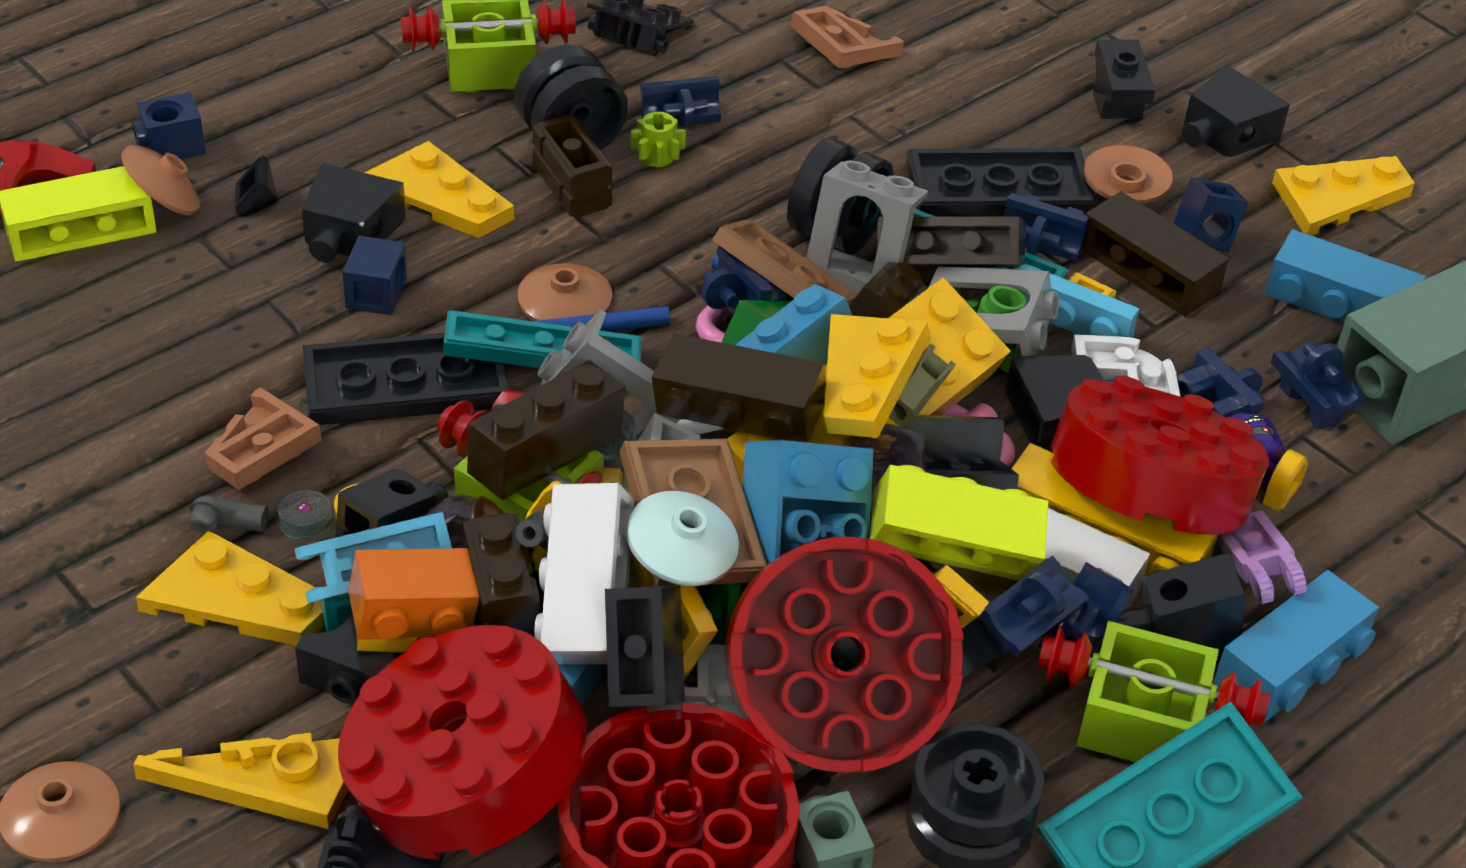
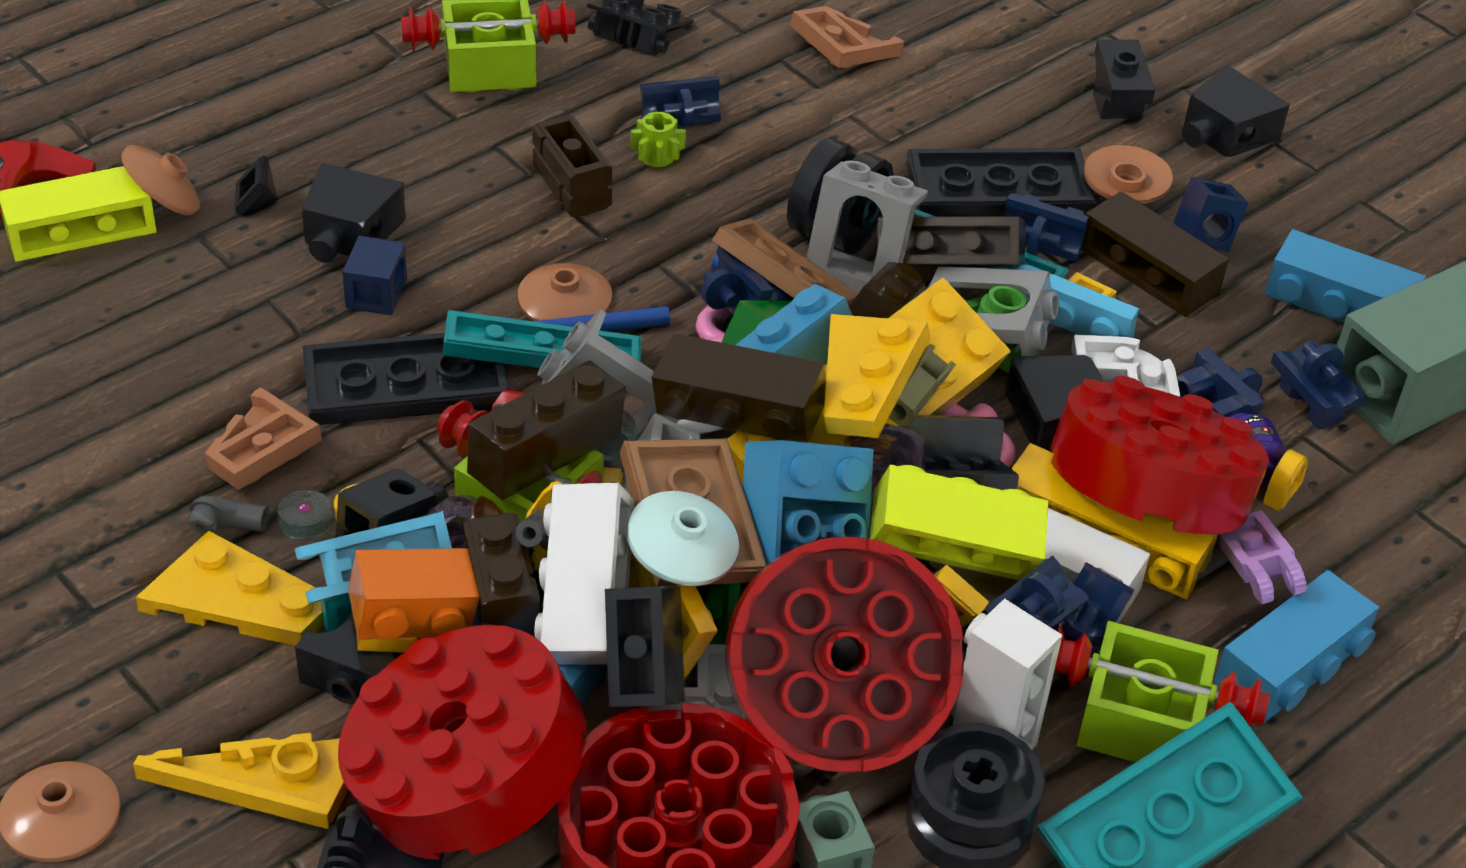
(170, 126): dark blue brick -> none
(447, 190): yellow wing -> none
(573, 83): black wheel -> none
(1007, 672): none -> white brick
(1192, 603): black torso -> none
(1339, 189): yellow wing -> none

